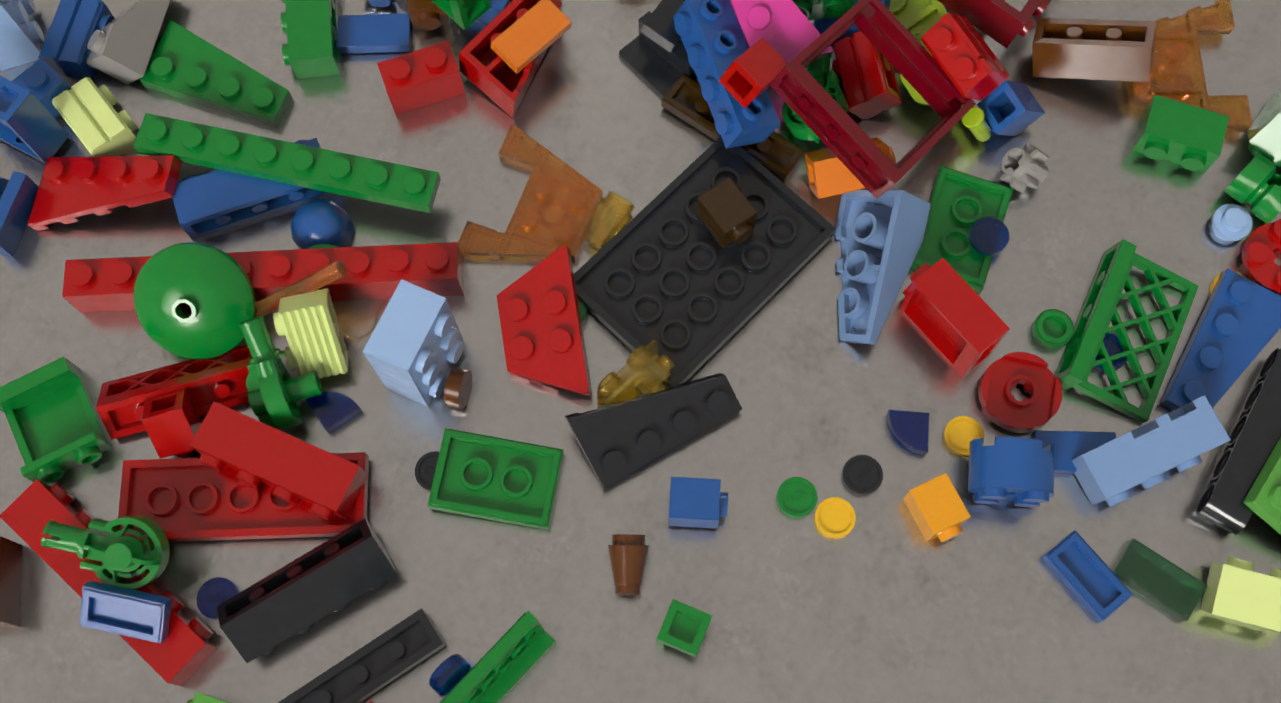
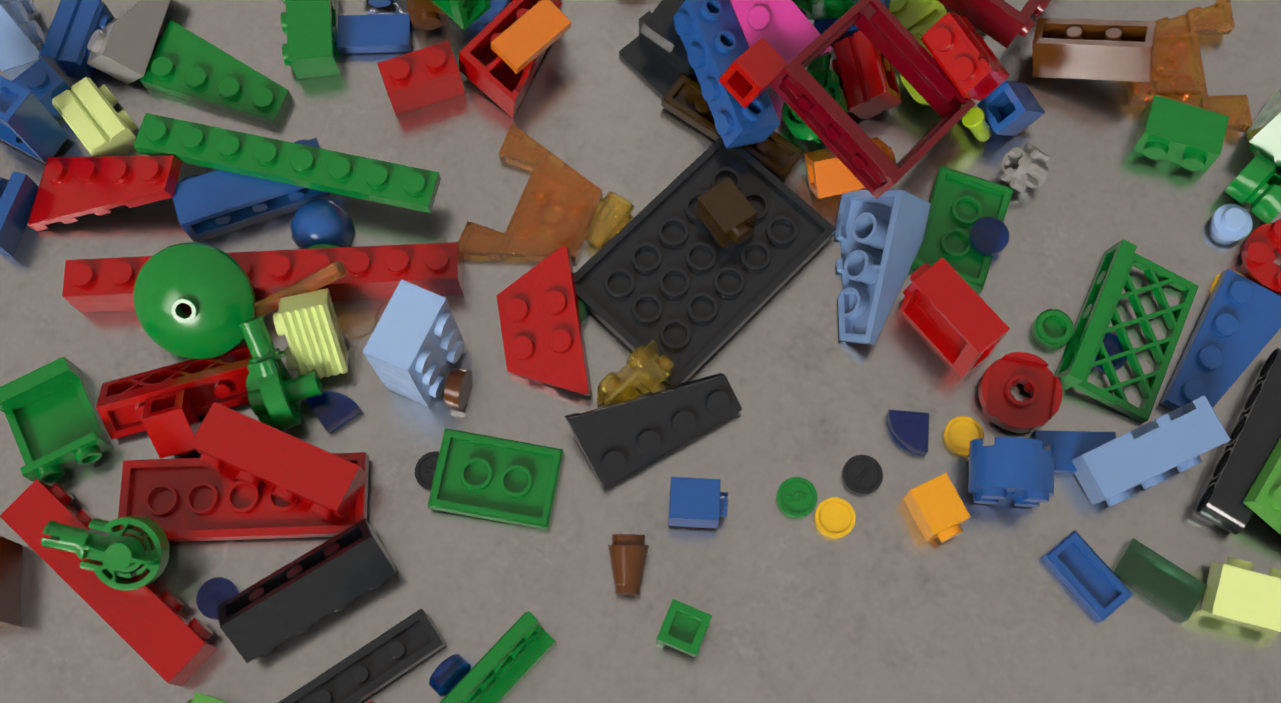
(125, 611): tile -> none

